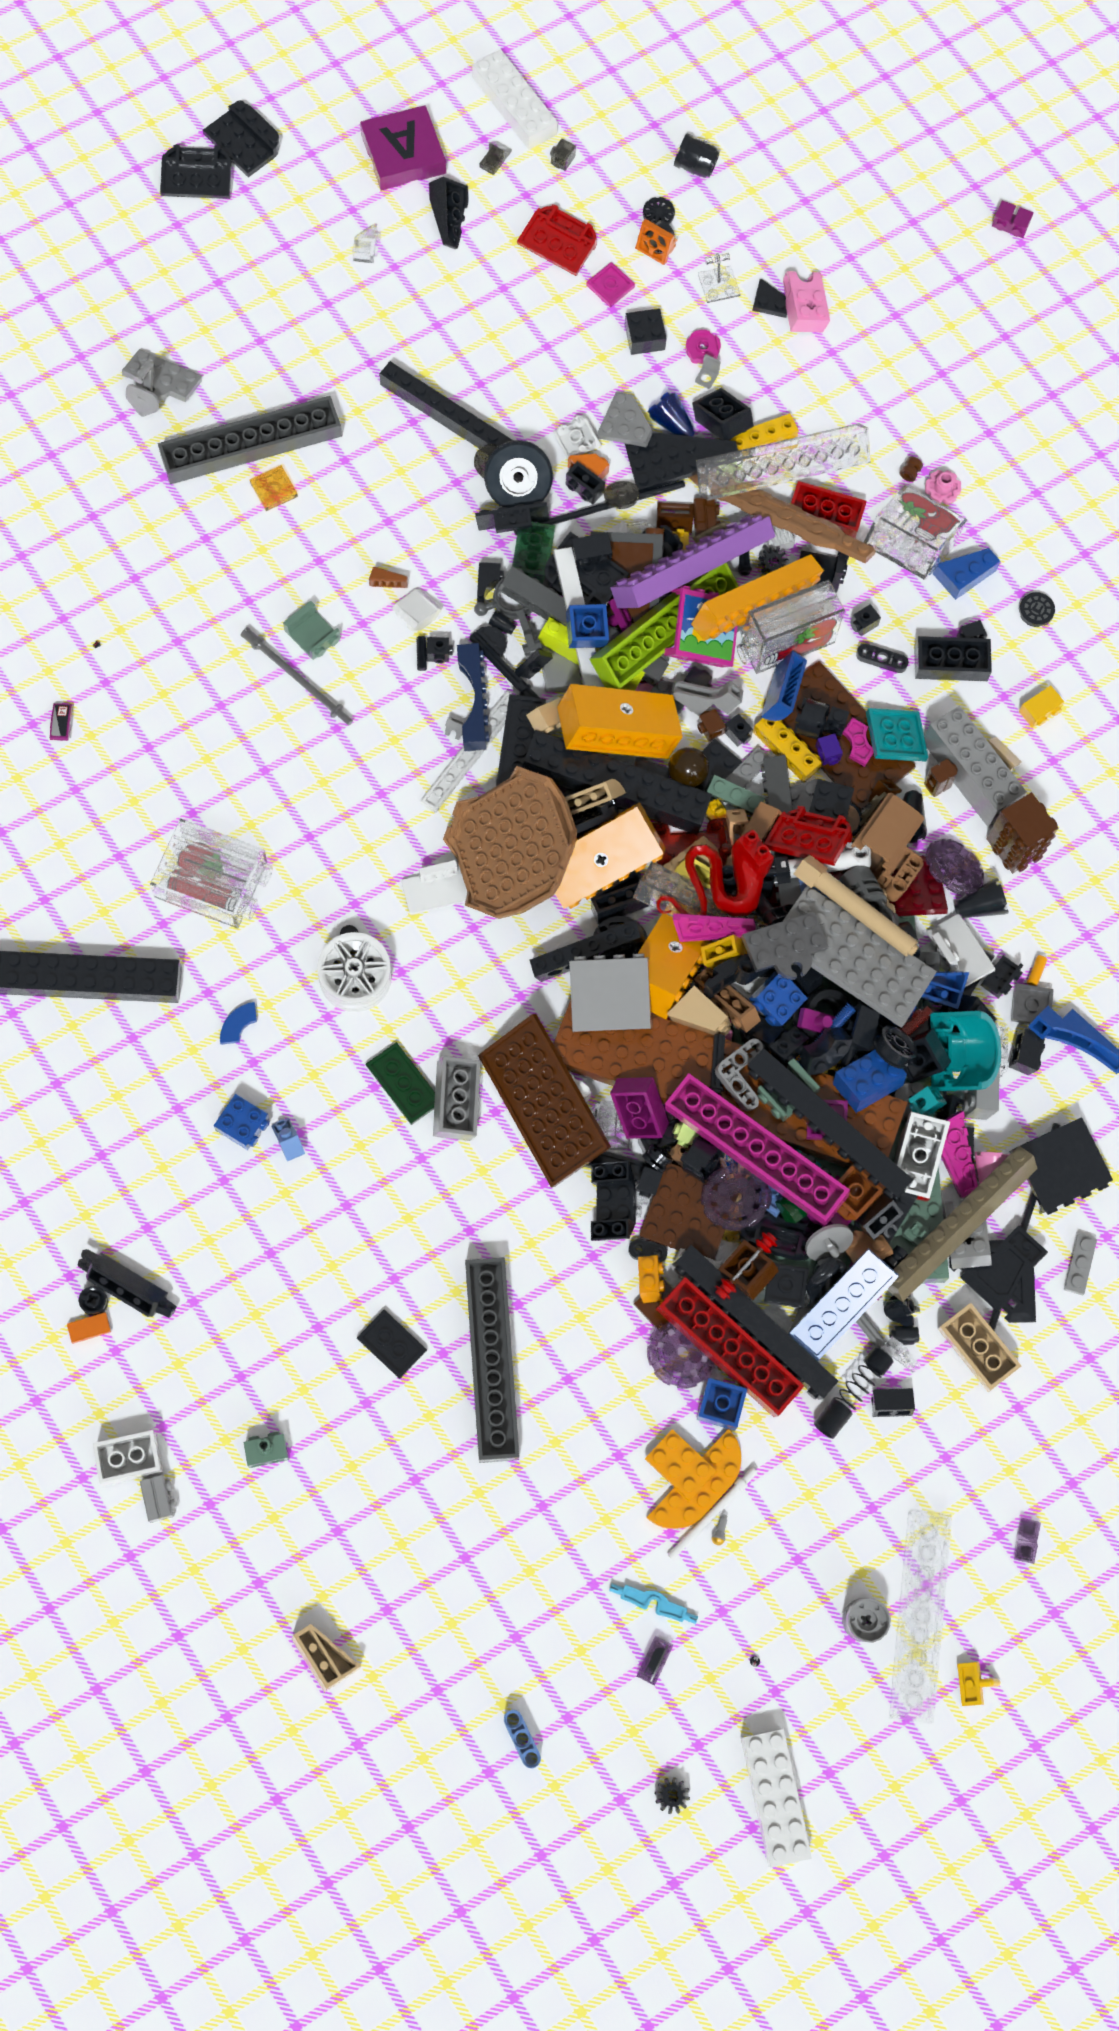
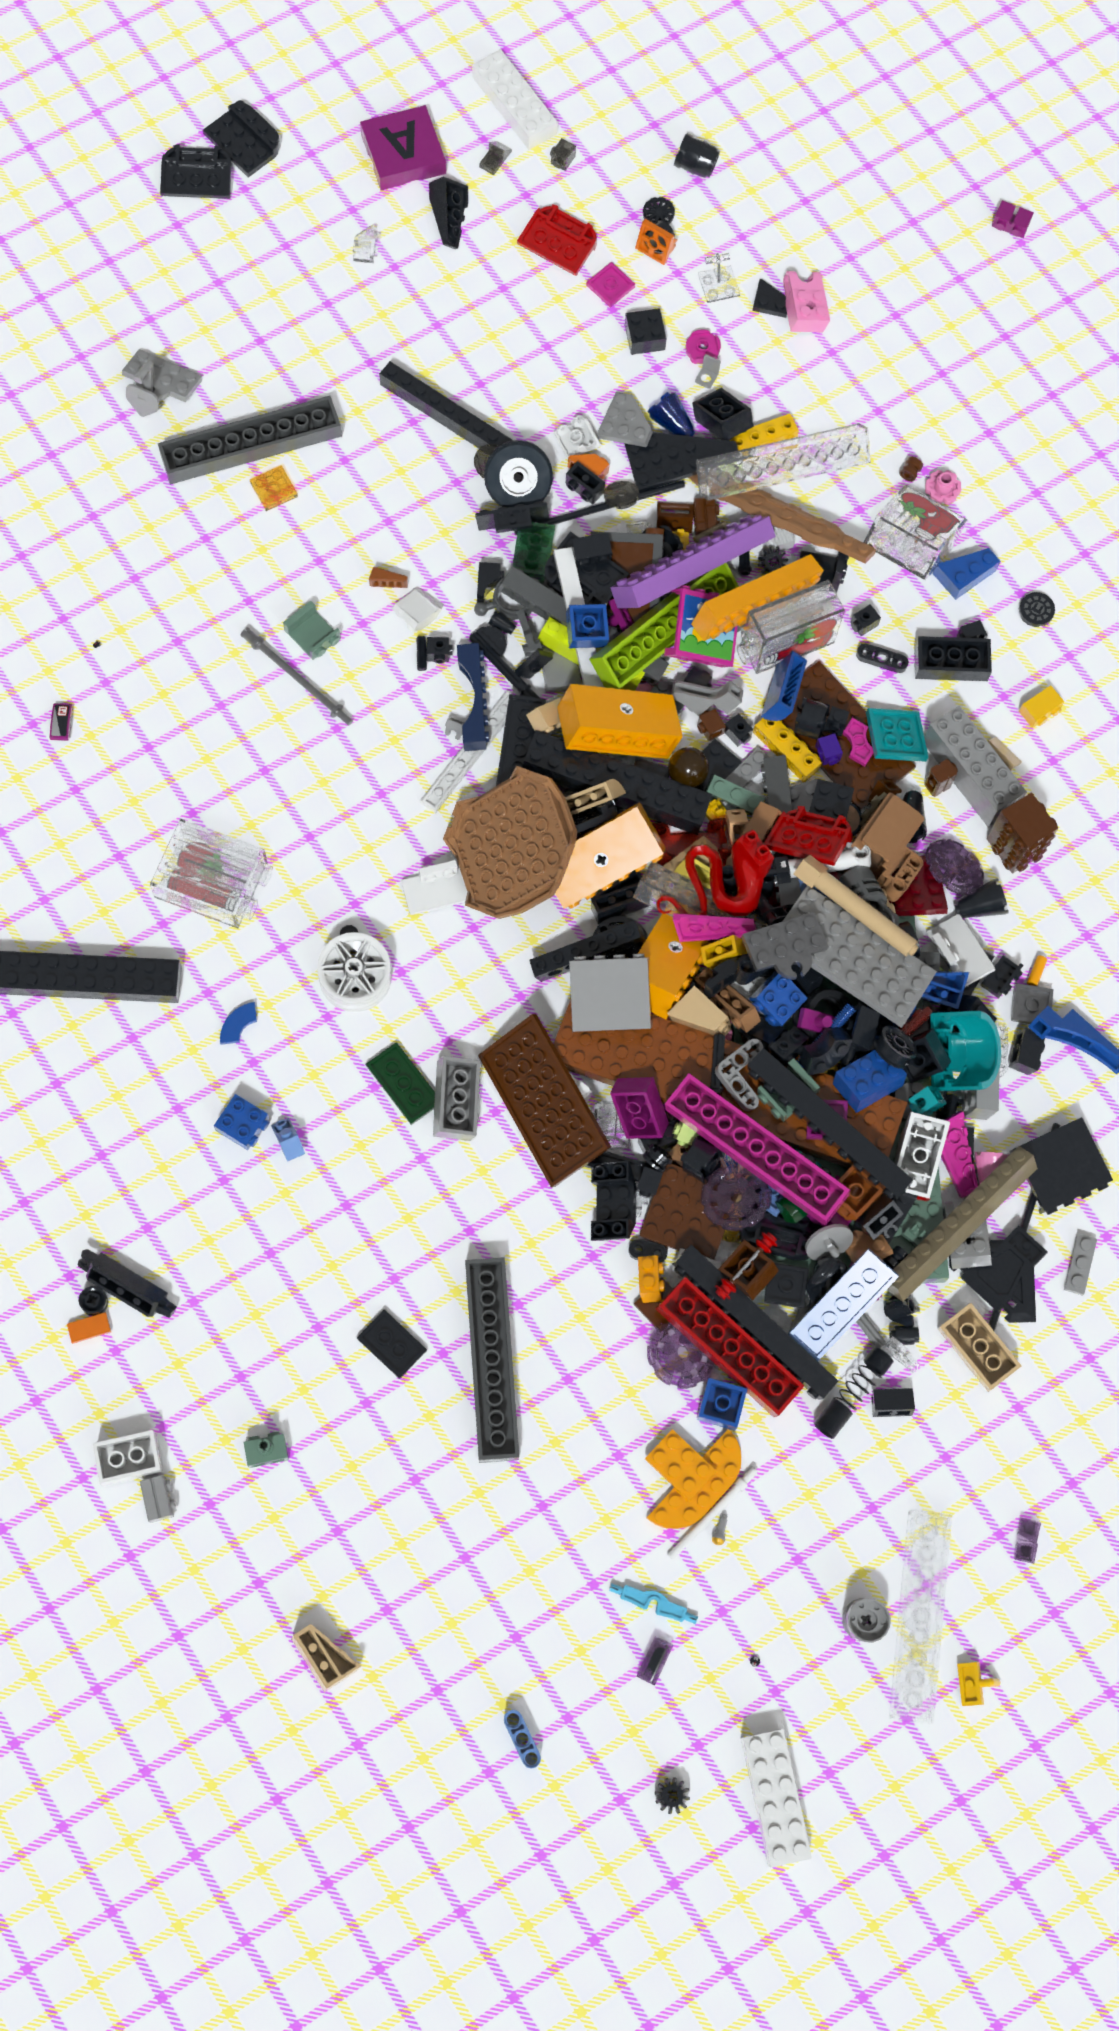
(830, 505): red brick -> none

